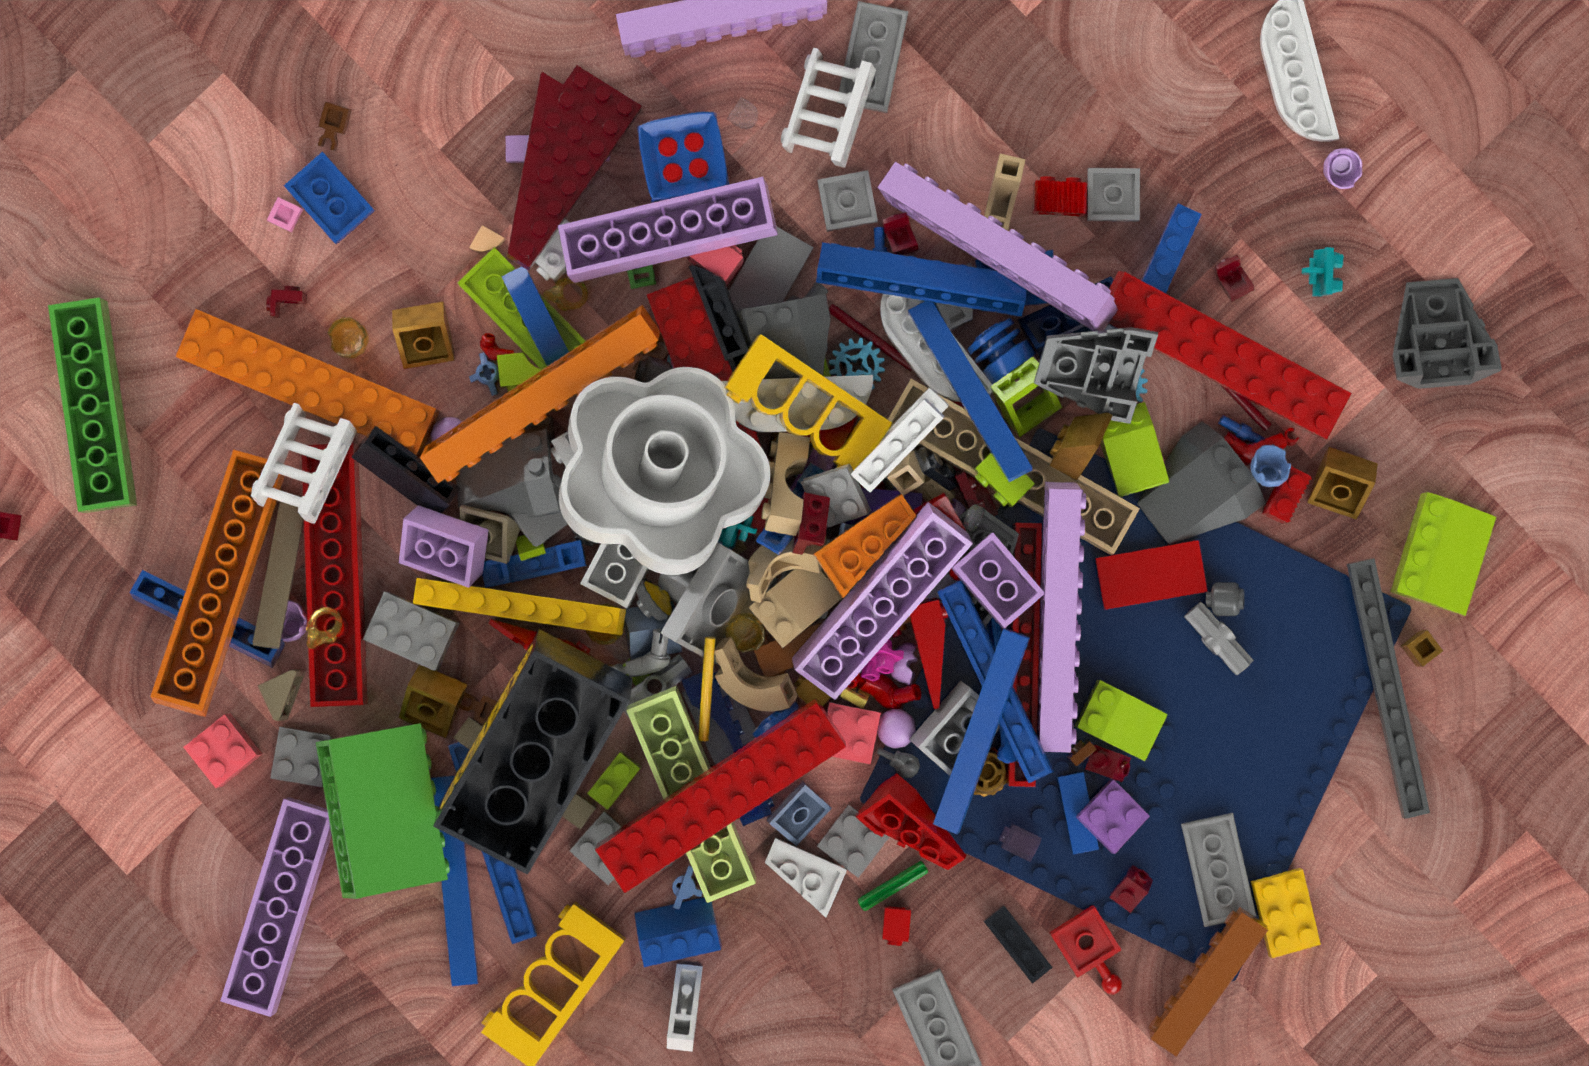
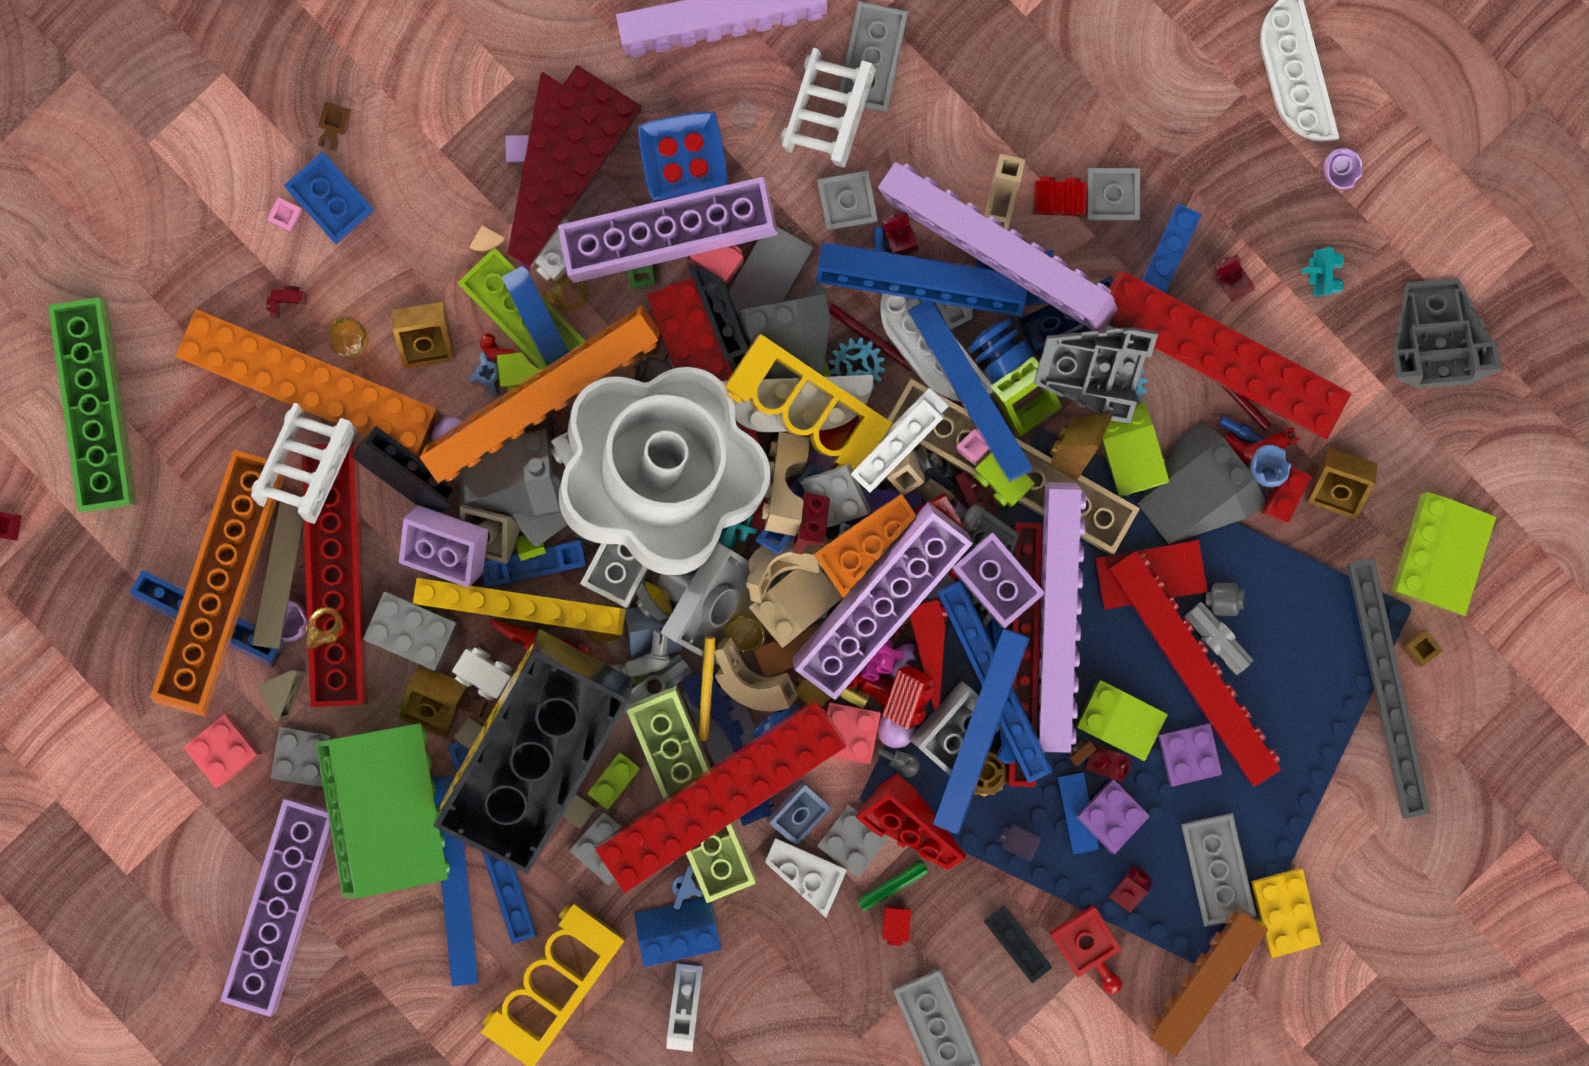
(477, 670): none -> white brick
(908, 697): none -> red brick
(973, 448): none -> bright pink plate
(1189, 754): none -> medium lavender plate
(1194, 668): none -> red brick

